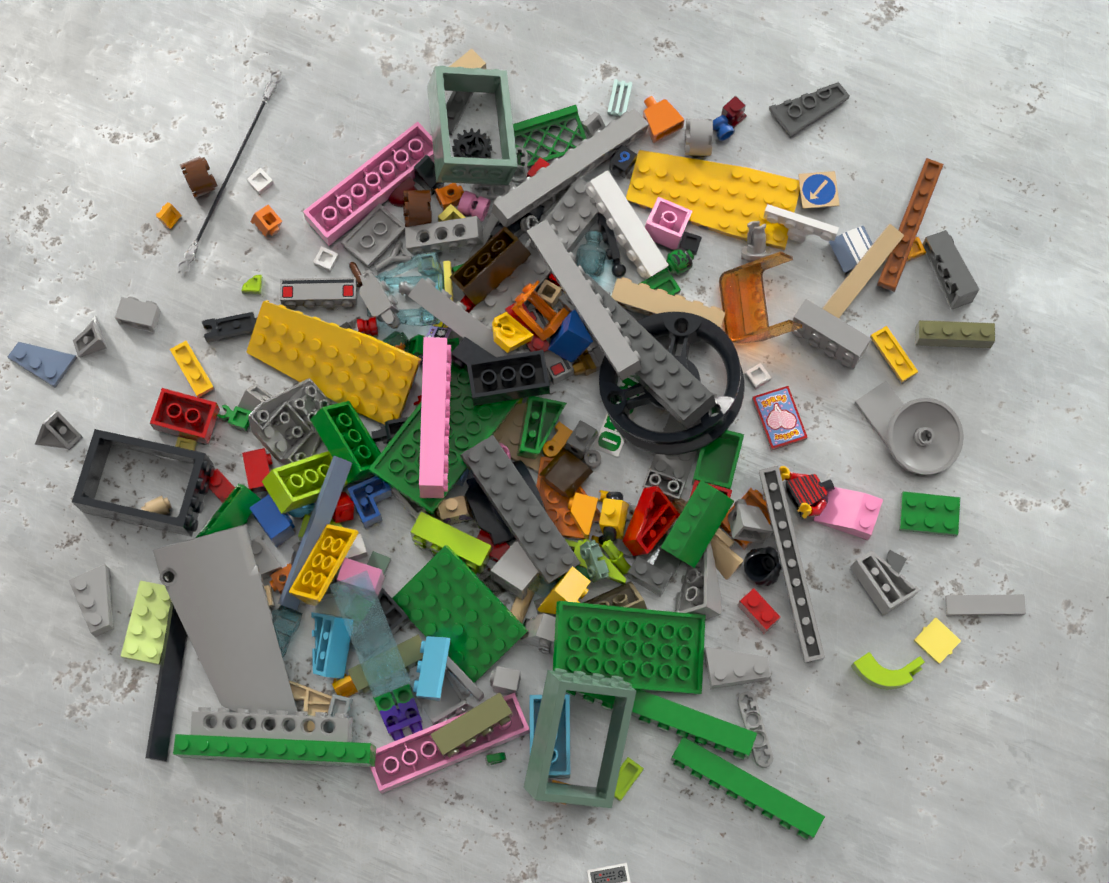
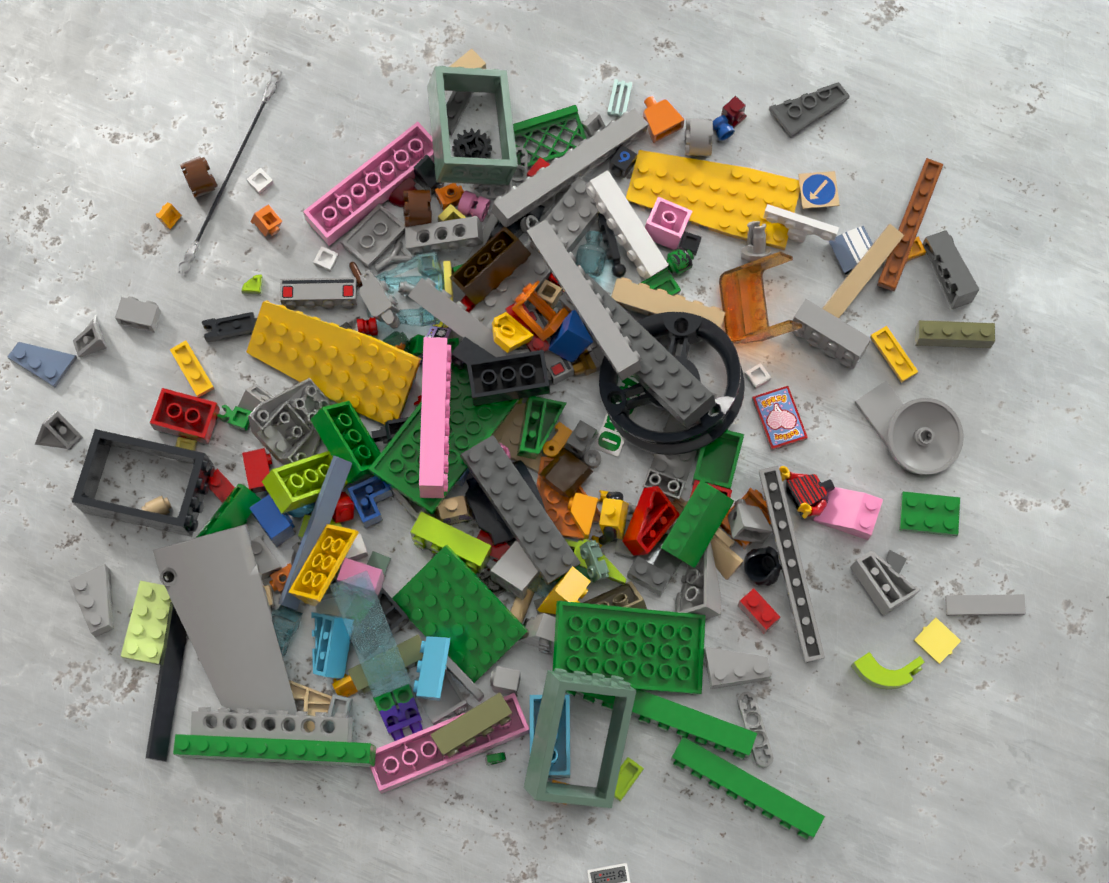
(616, 557): lime axle -> none

